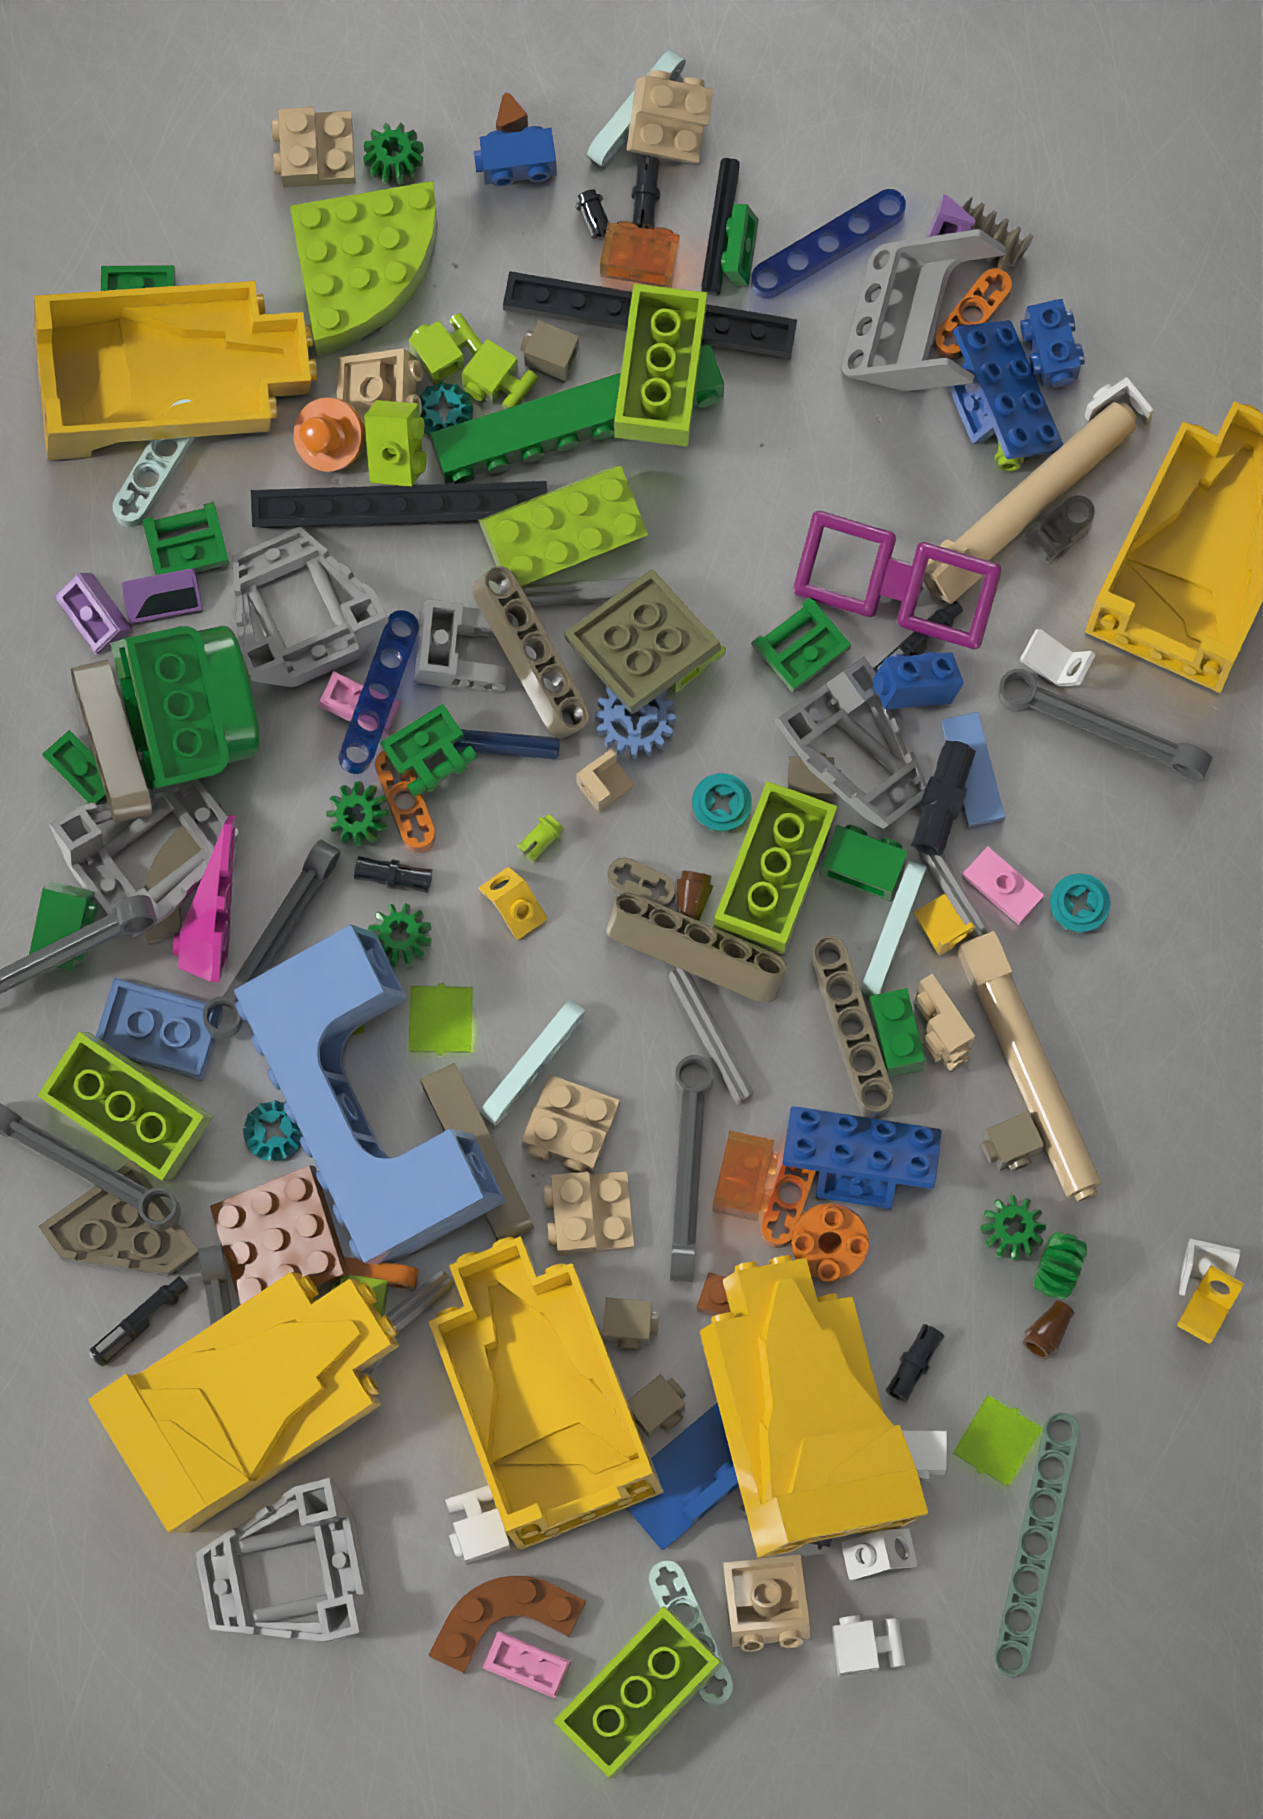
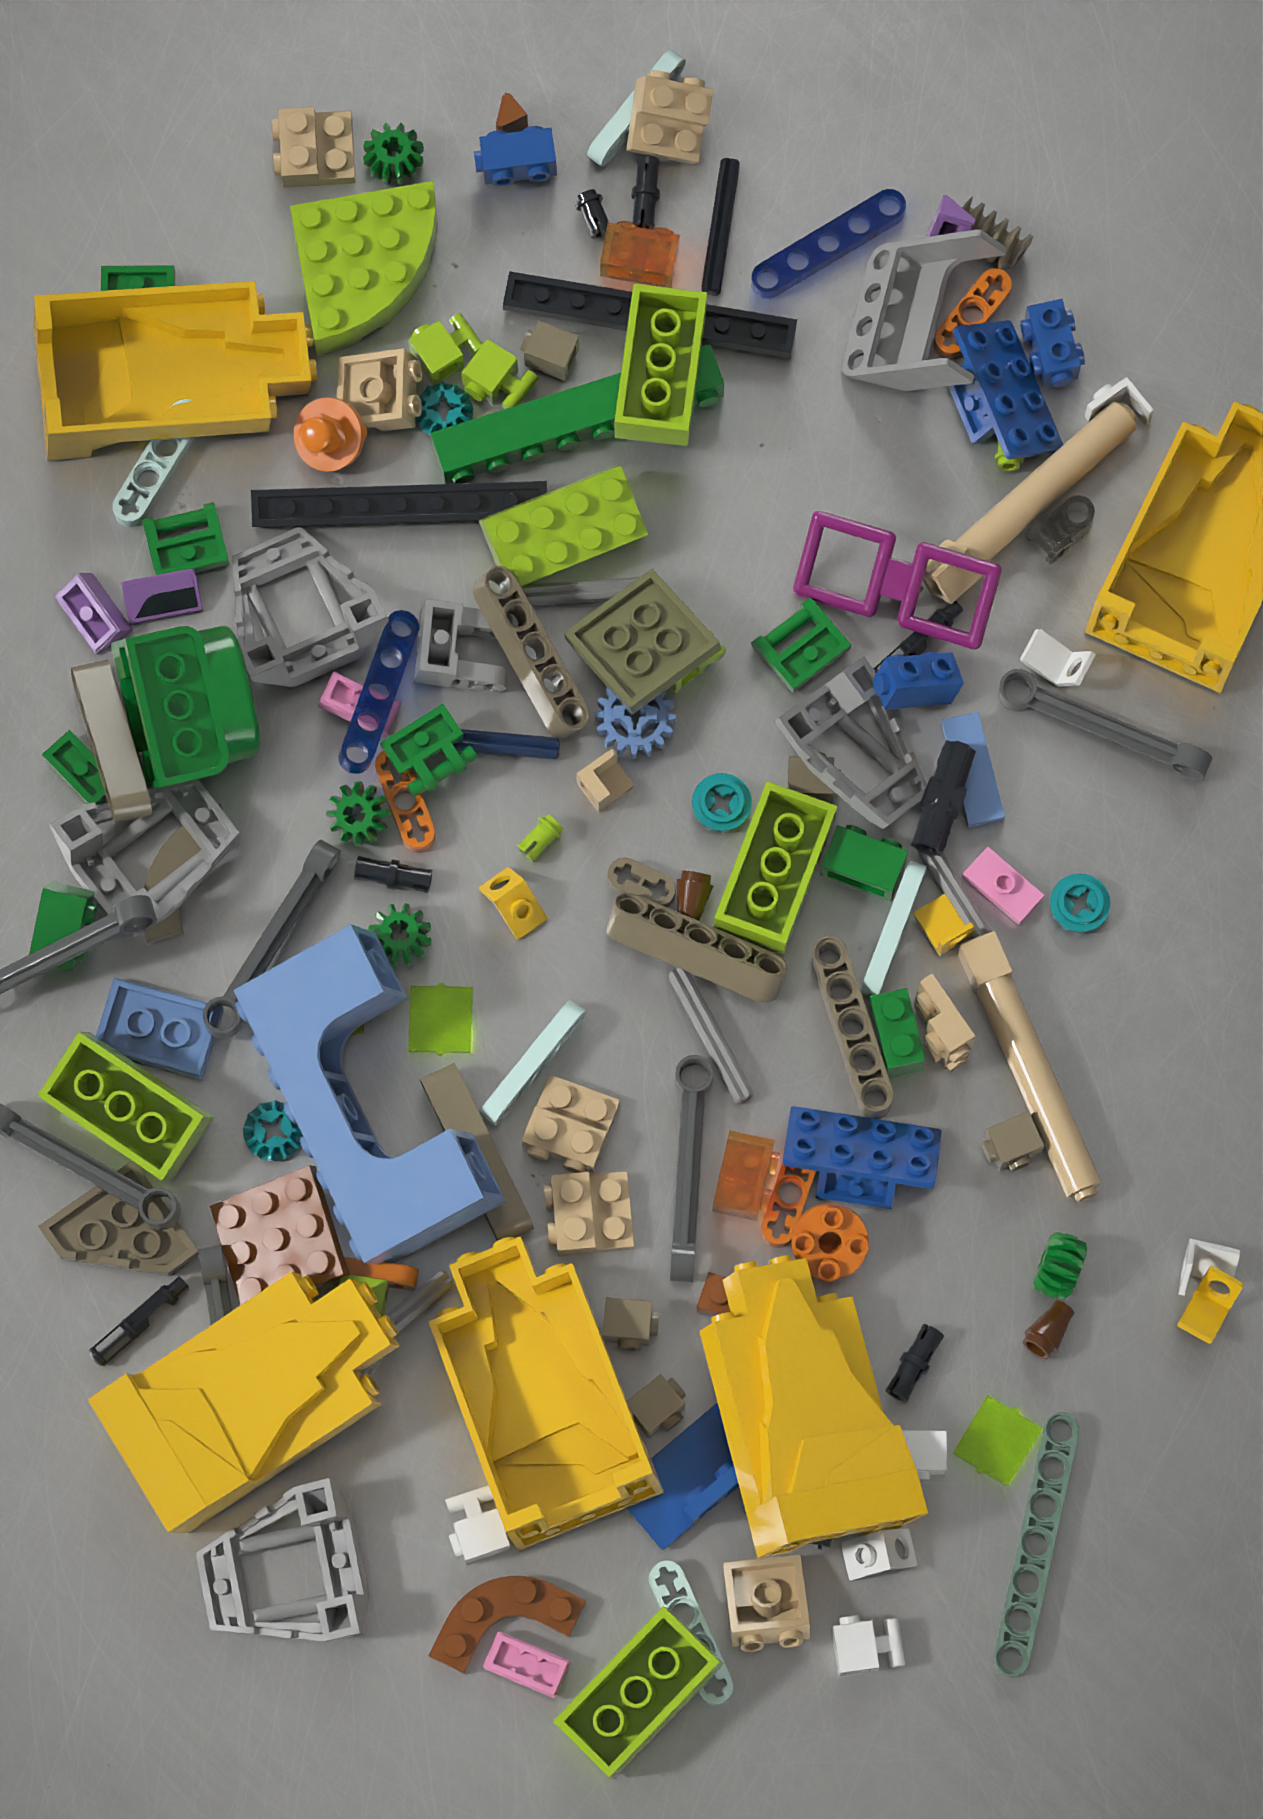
(206, 929): dark pink wedge -> none
(395, 443): lime brick -> none
(741, 236): green plate -> none
(1019, 1240): green gear -> none

